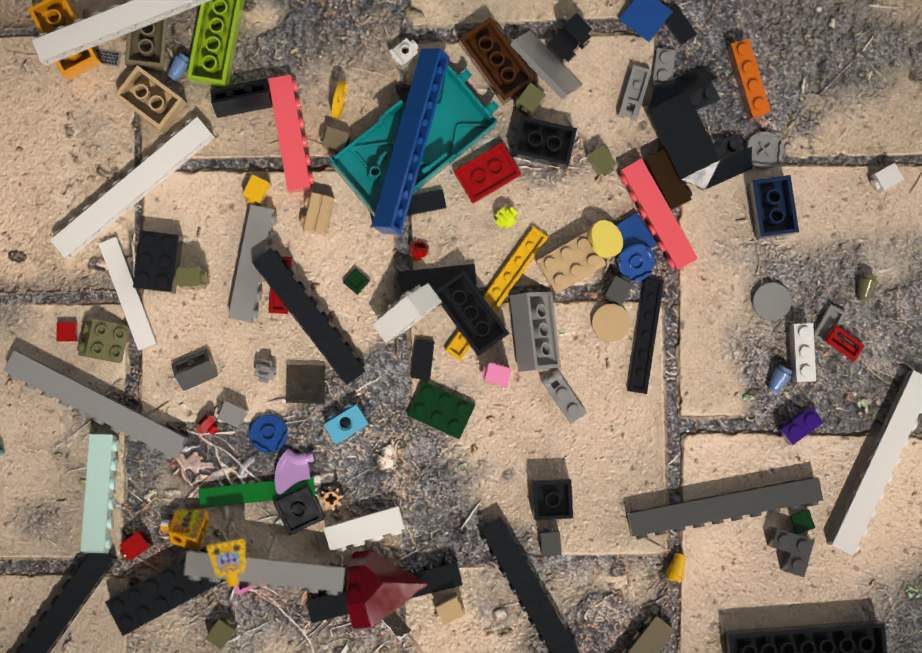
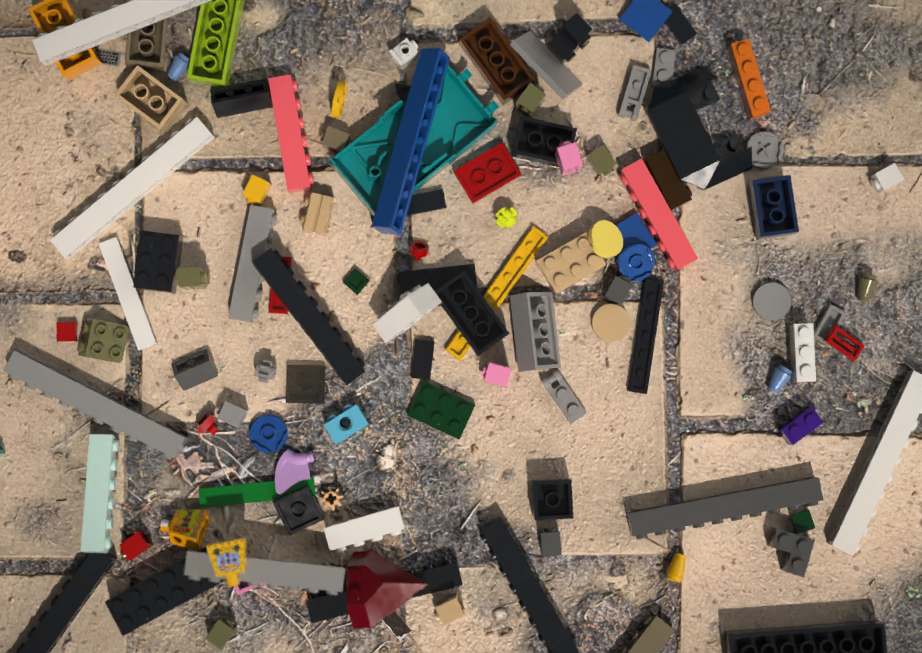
(568, 158): none -> bright pink brick

